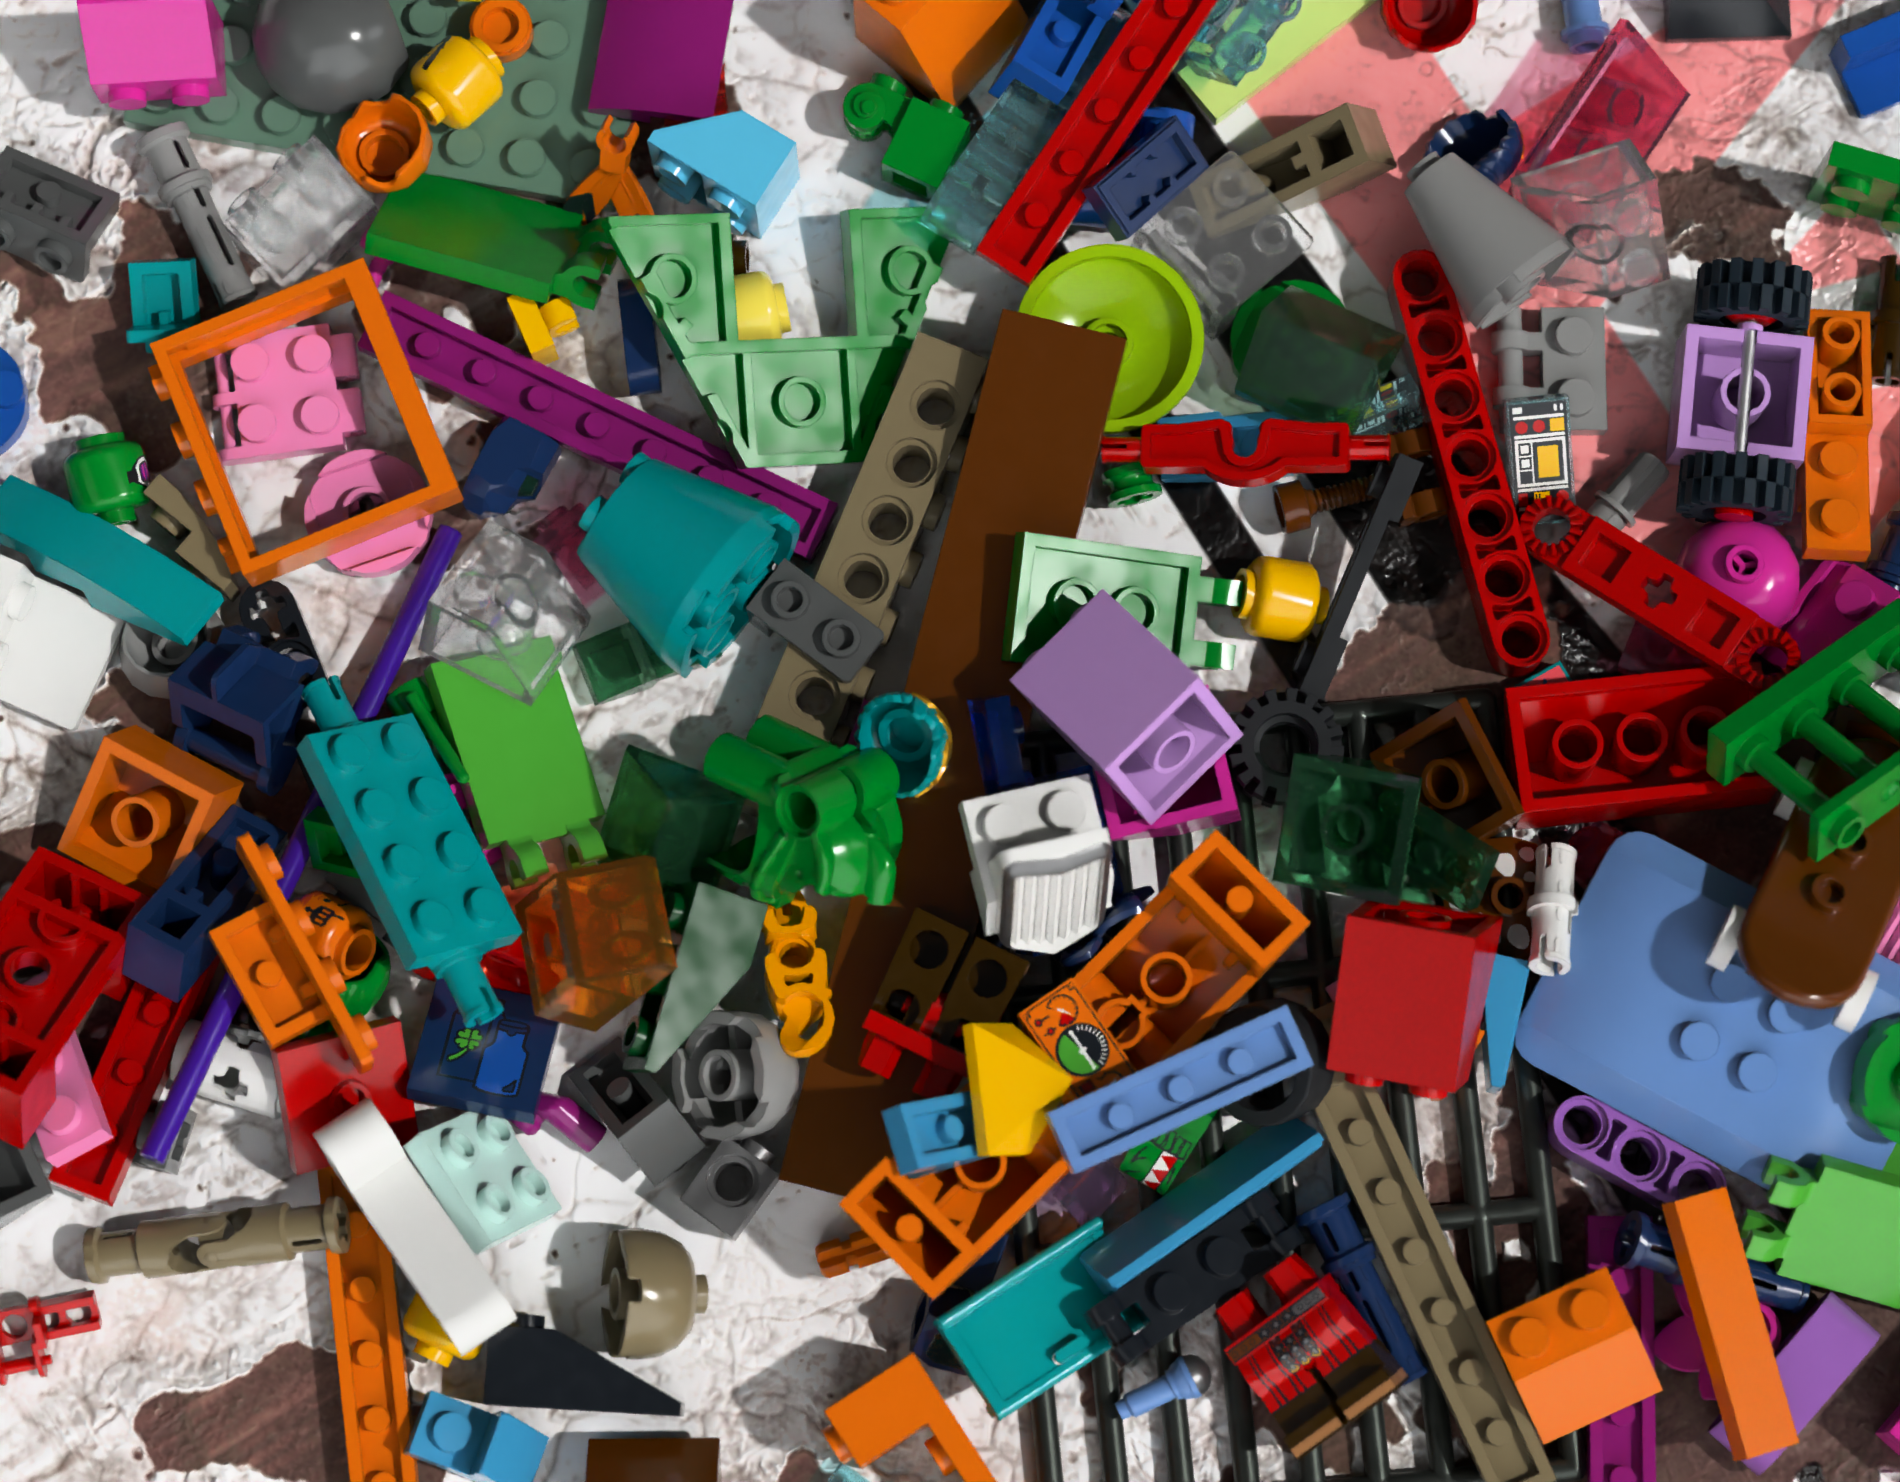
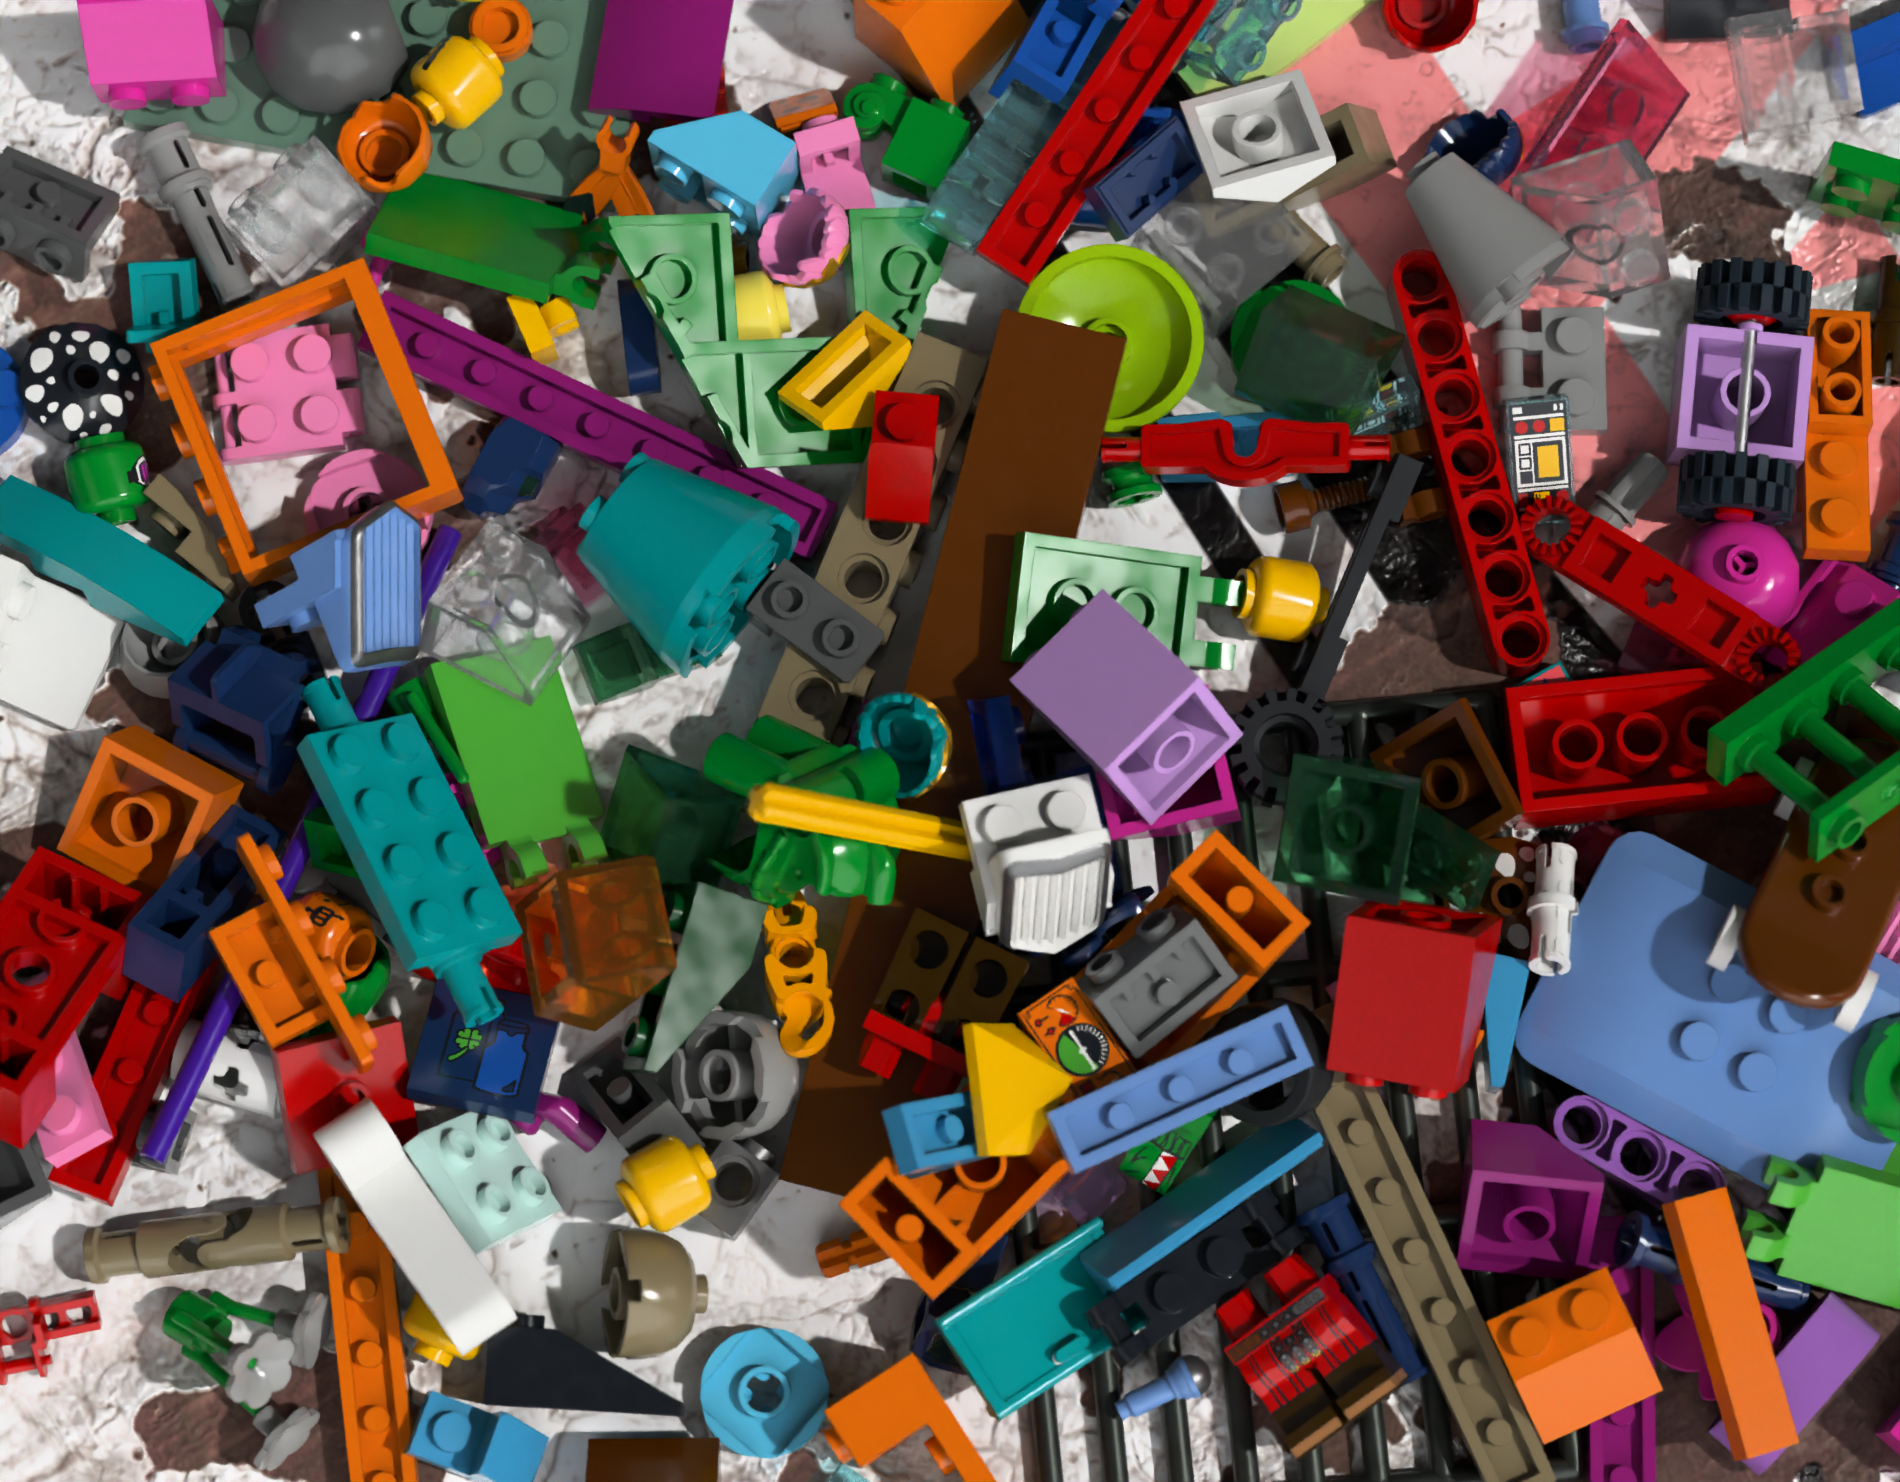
(64, 407): none -> black dish
(258, 1366): none -> light grey plant
(360, 588): none -> medium blue piece
(665, 1183): none -> yellow head
(727, 1398): none -> medium azure plate
(794, 111): none -> orange slope
(805, 240): none -> bright pink hair
(832, 161): none -> bright pink bracket
(842, 379): none -> yellow slope
(858, 820): none -> yellow axle
(902, 457): none -> red slope
(1156, 978): none -> dark grey bracket
(1259, 138): none -> white slope
(1321, 261): none -> dark tan pin
(1525, 1203): none -> magenta slope
(1791, 72): none -> clear plate

